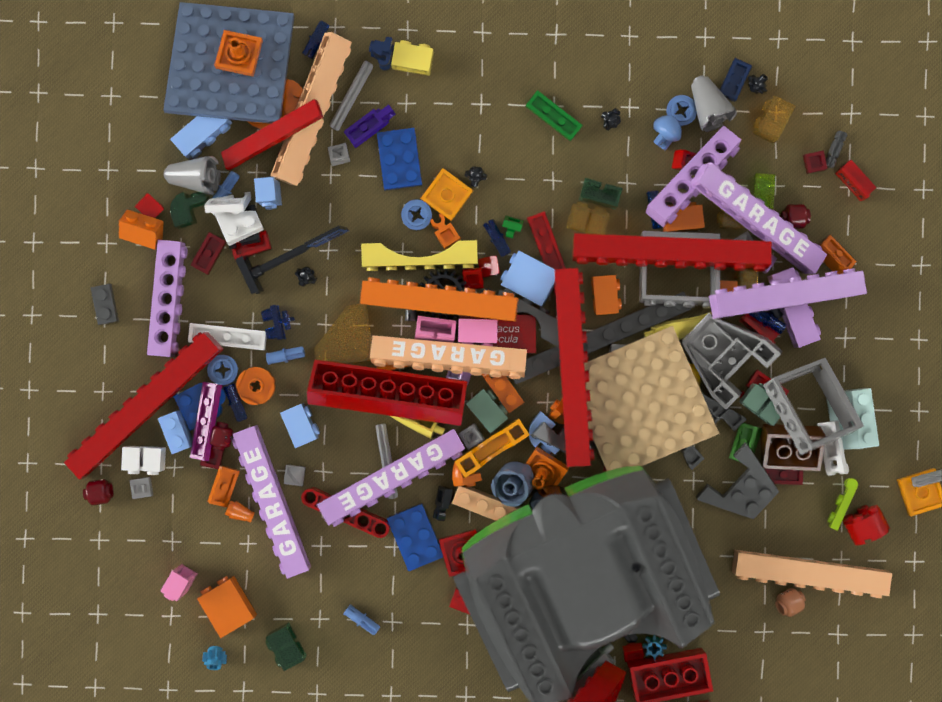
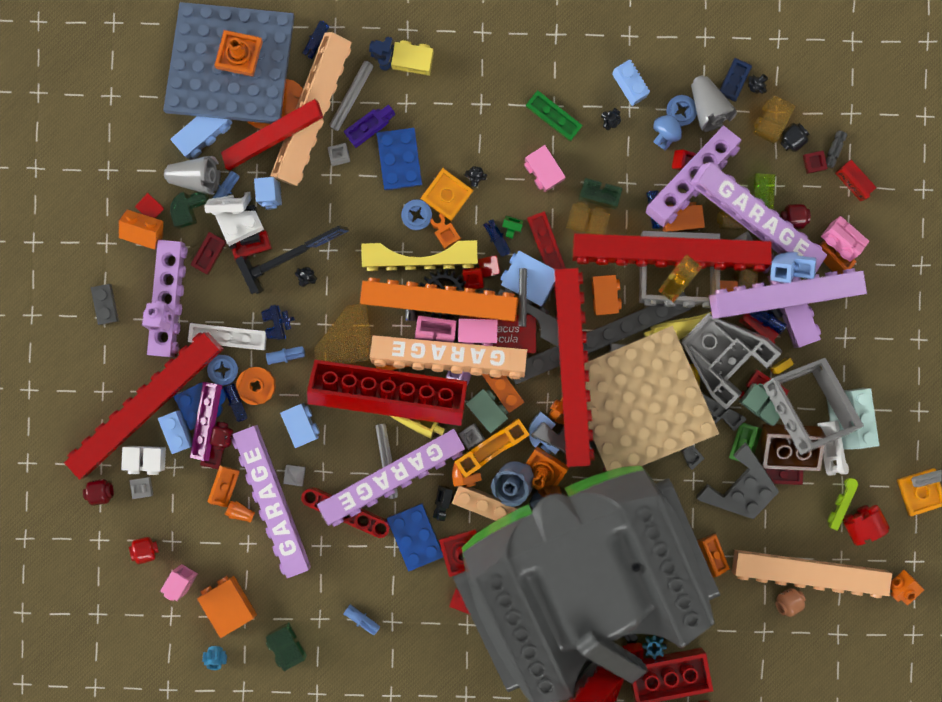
(143, 550): none -> red head
(157, 317): none -> lavender brick
(522, 297): none -> dark grey bar
(544, 168): none -> bright pink piece
(611, 656): none -> dark grey beam
(631, 82): none -> light blue brick
(680, 278): none -> clear yellow piece
(713, 555): none -> orange slope
(781, 366): none -> yellow tile
(790, 265): none -> light blue brick
(794, 137): none -> black head
(845, 239): none -> bright pink brick
(905, 588): none -> orange brick

